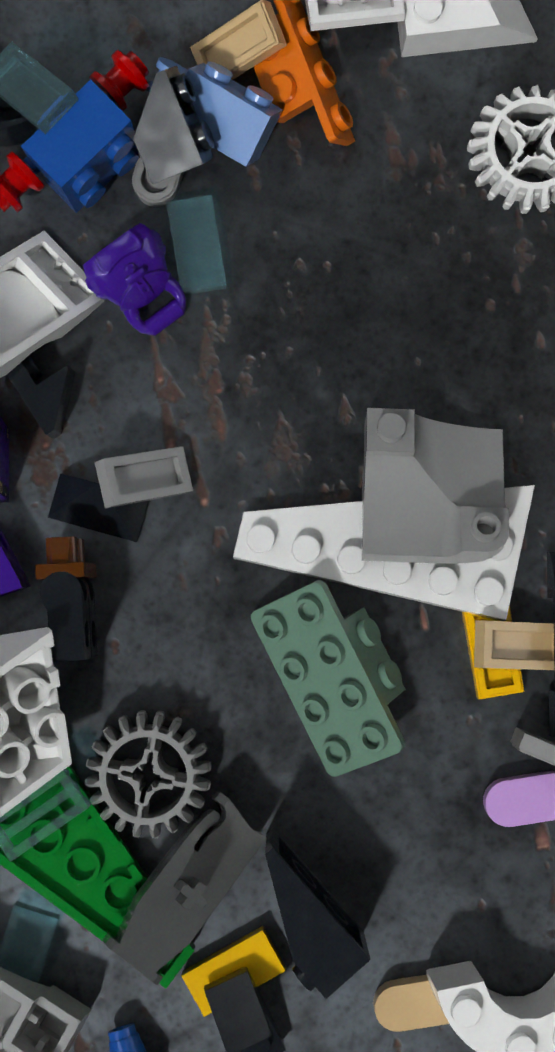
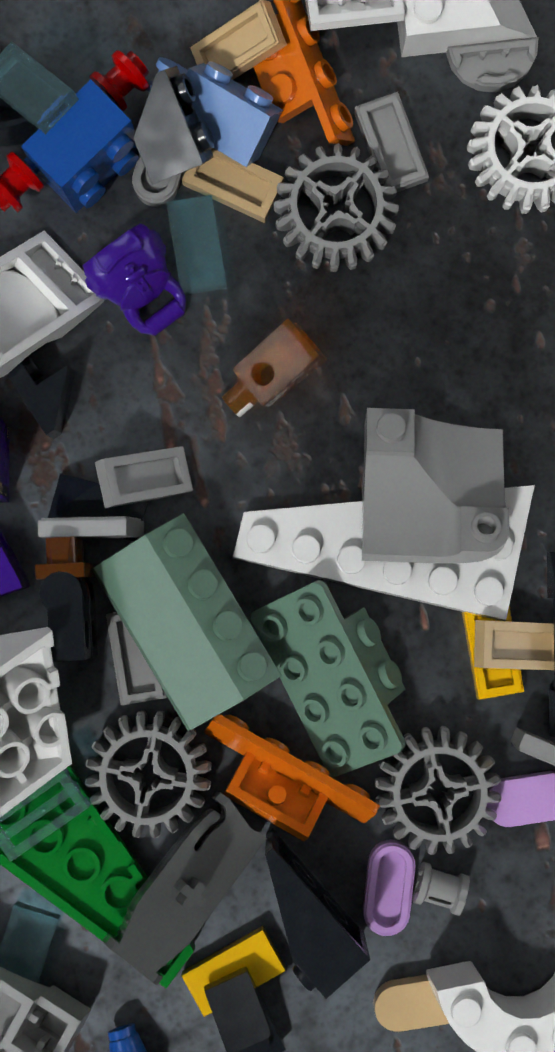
(91, 527): none -> light grey tile
(133, 675): none -> light grey tile
(186, 622): none -> sand green slope
(234, 185): none -> tan tile
(281, 785): none -> orange bracket
(292, 359): none -> clear orange torso
(323, 195): none -> light grey gear
(389, 887): none -> lavender tile
(391, 141): none -> light grey tile
(440, 889): none -> light grey bush
(458, 787): none -> light grey gear
(493, 64): none -> light grey tile

